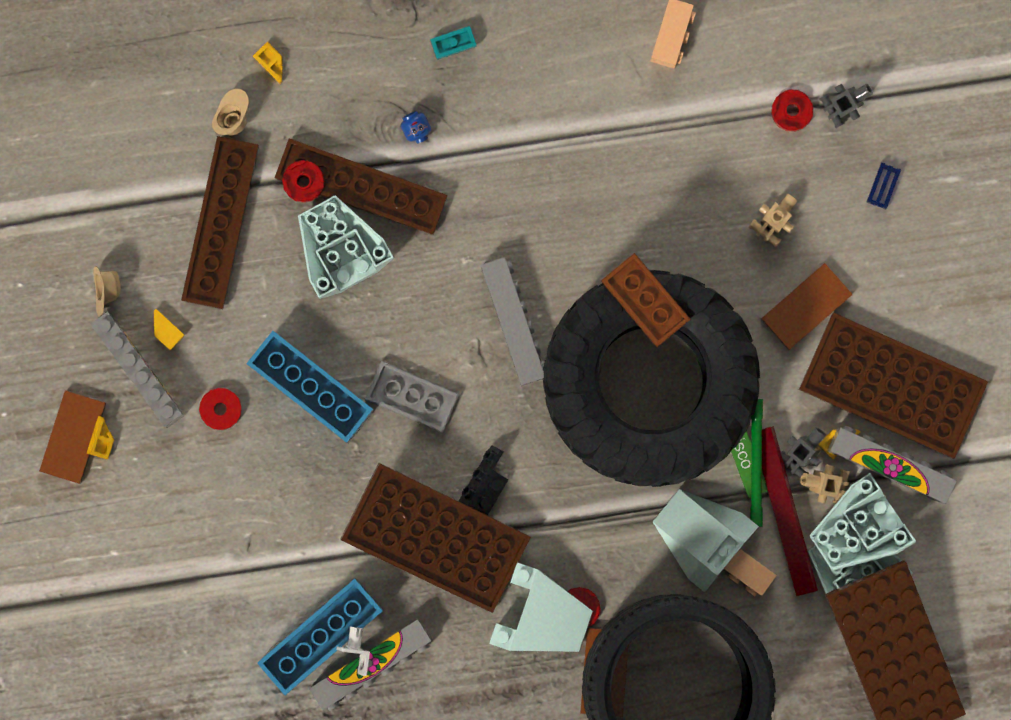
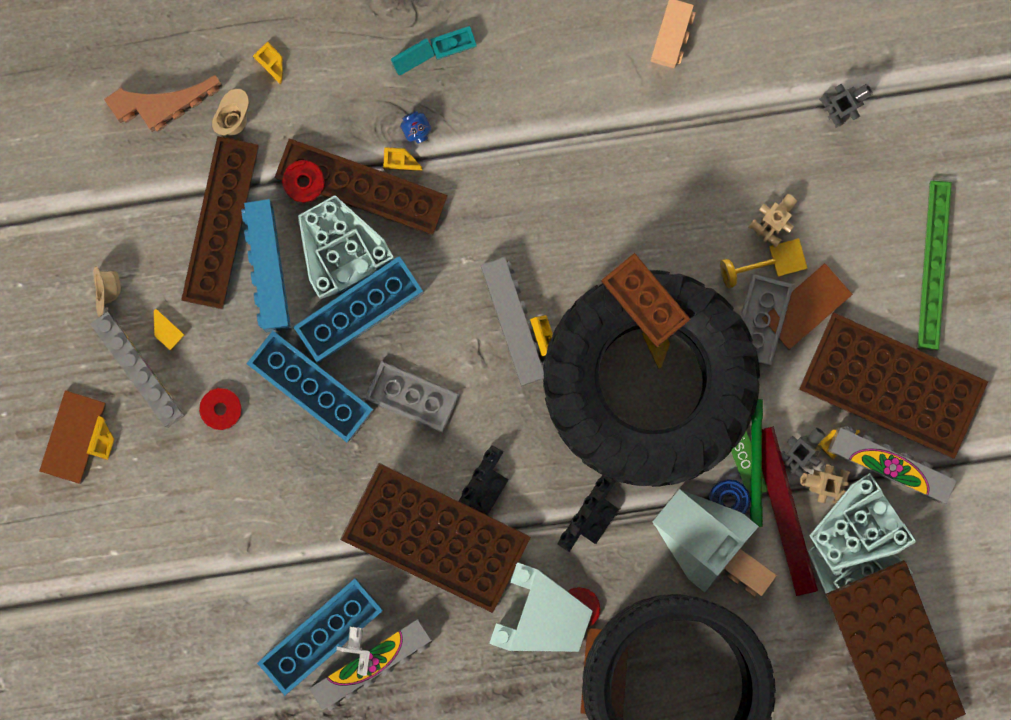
(159, 108): none -> nougat arch
(267, 266): none -> dark azure brick
(358, 309): none -> dark azure brick
(399, 160): none -> yellow tile
(412, 57): none -> teal slope
(542, 332): none -> yellow tile
(592, 517): none -> black bracket
(657, 352): none -> yellow tile
(734, 488): none -> clear blue tile
(760, 299): none -> light grey tile
(780, 114): red tile -> none
(786, 257): none -> yellow piece
(896, 174): clear blue tile -> none
(934, 265): none -> bright green tile

